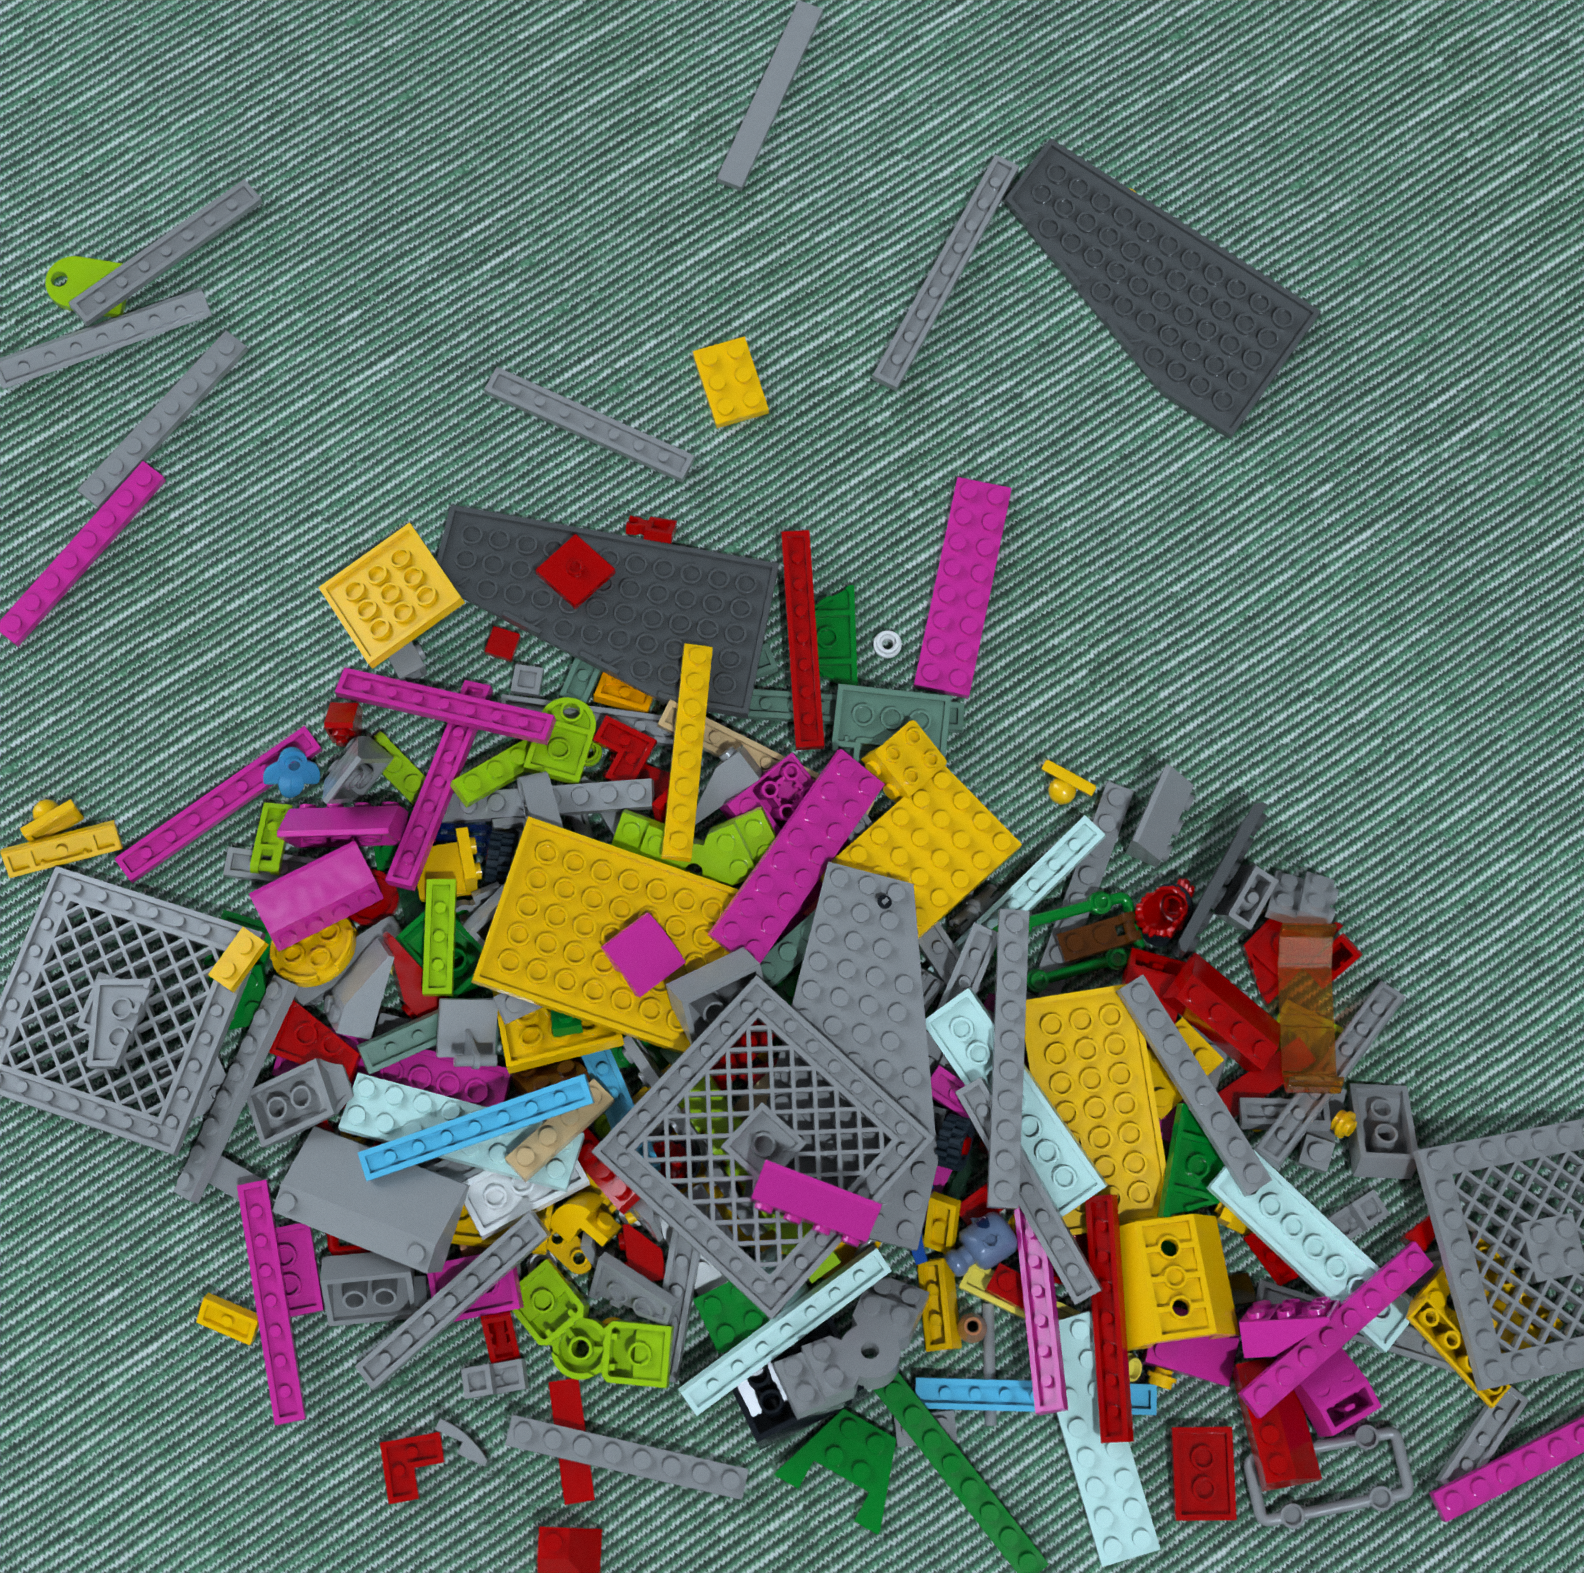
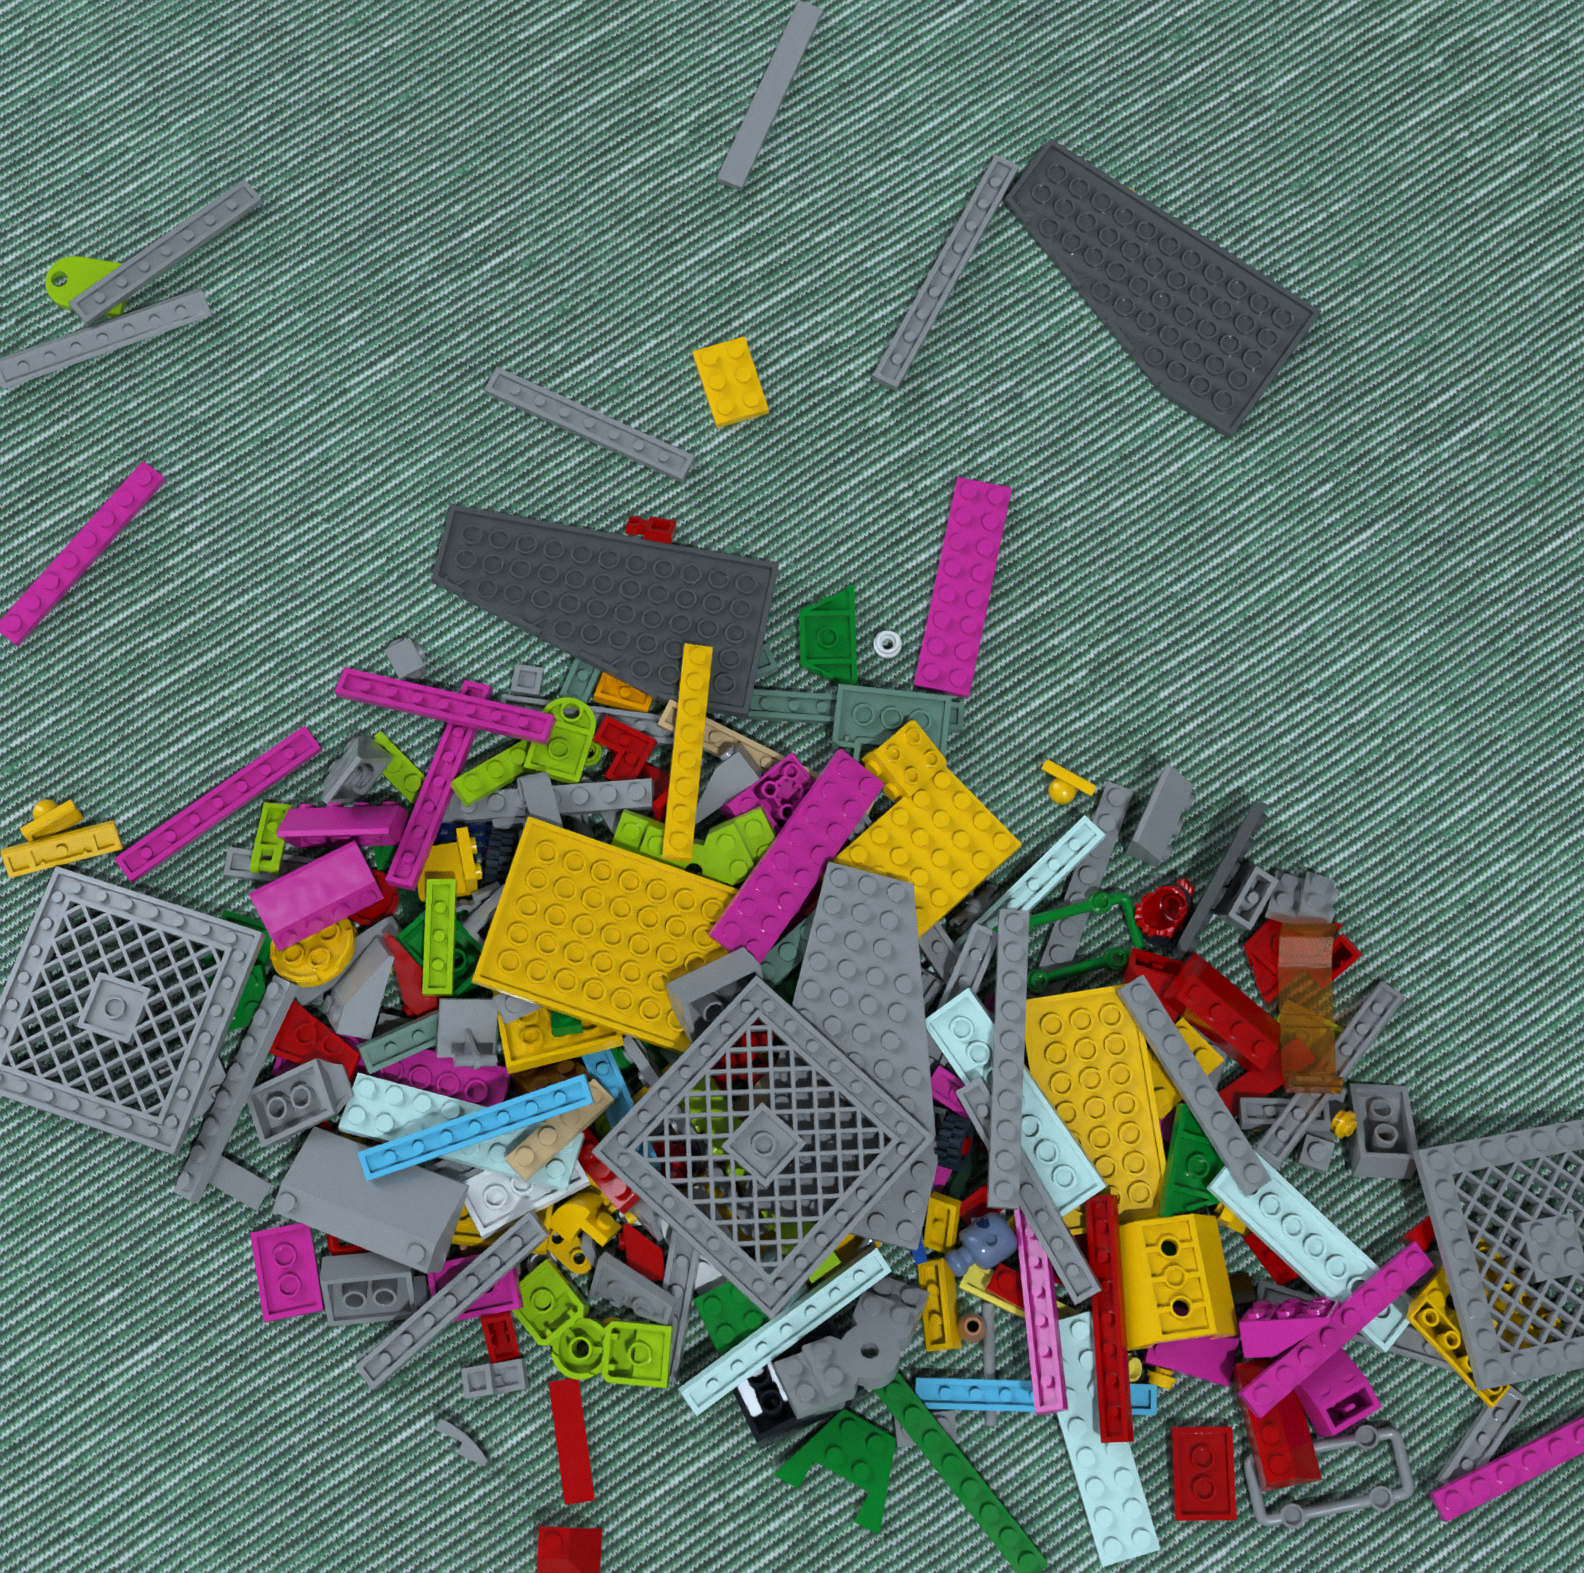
(114, 1019): light grey wing -> none
(163, 419): light grey plate -> none
(228, 1318): yellow plate -> none
(238, 959): yellow plate -> none
(271, 1302): dark pink plate -> none
(290, 775): dark azure plate -> none
(343, 722): red slope -> none
(391, 595): yellow plate -> none
(400, 1463): red plate -> none
(502, 644): red tile -> none
(575, 571): red plate -> none
(626, 1457): light grey plate -> none
(643, 954): dark pink slope -> none
(802, 640): red plate -> none
(815, 1203): dark pink slope -> none
(884, 901): black piece -> none
(1097, 937): reddish brown plate -> none
(1360, 1215): light grey slope -> none

